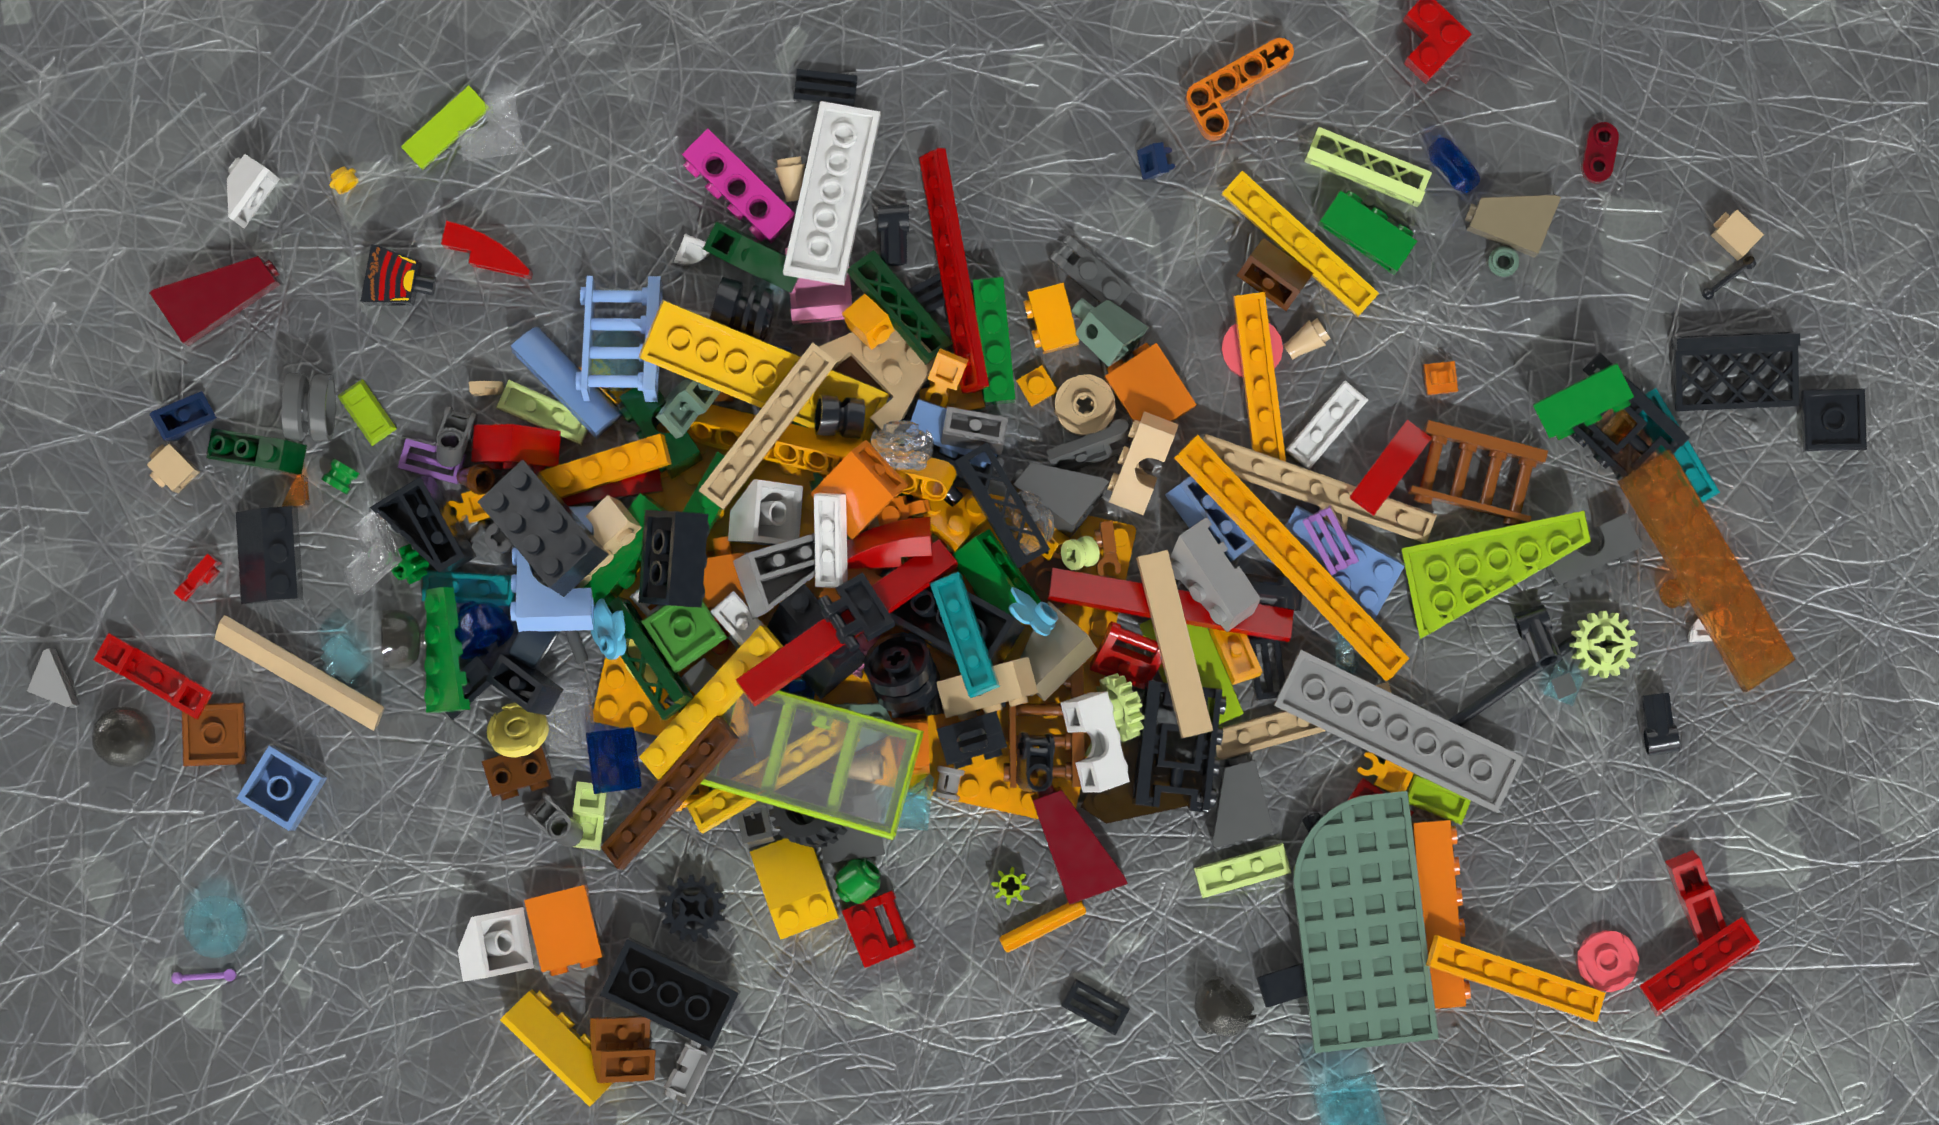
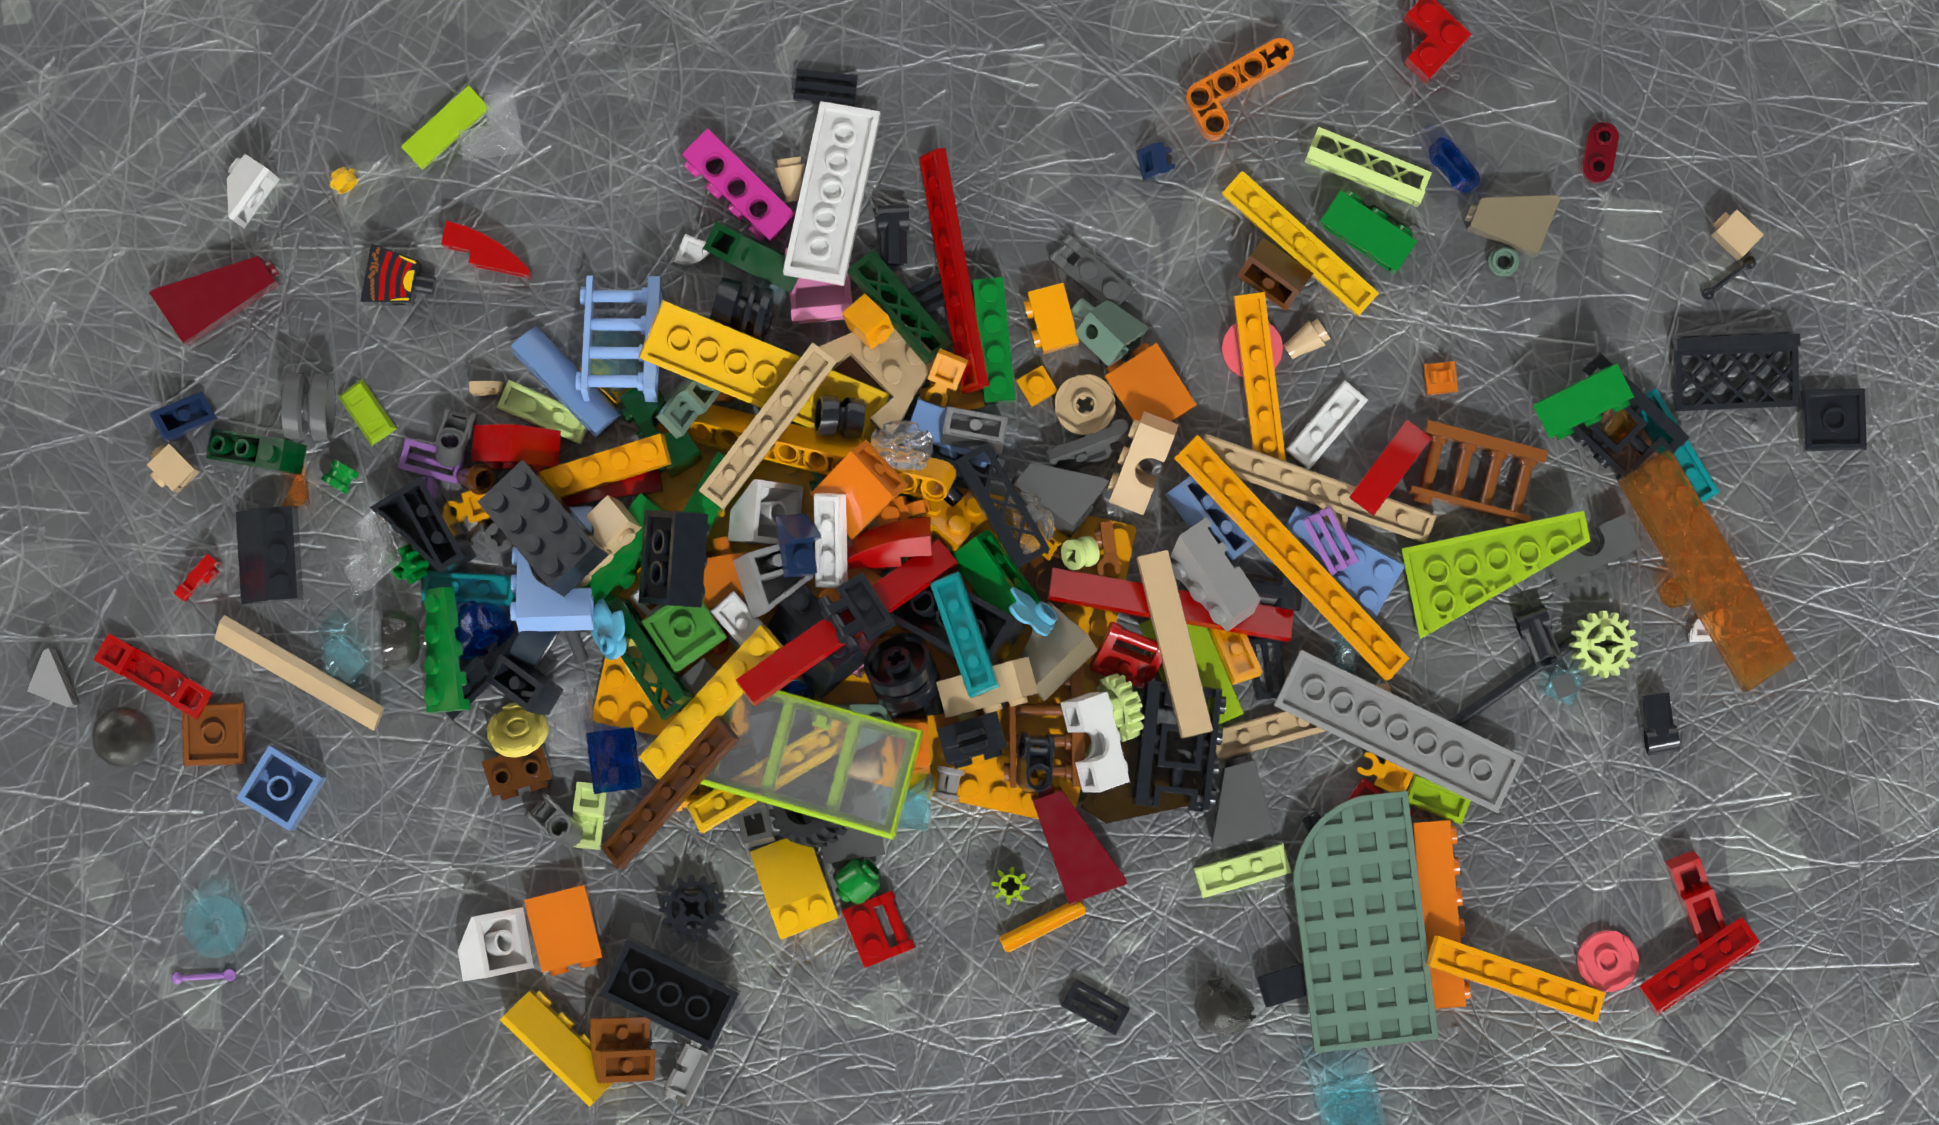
(796, 541): none -> dark blue slope

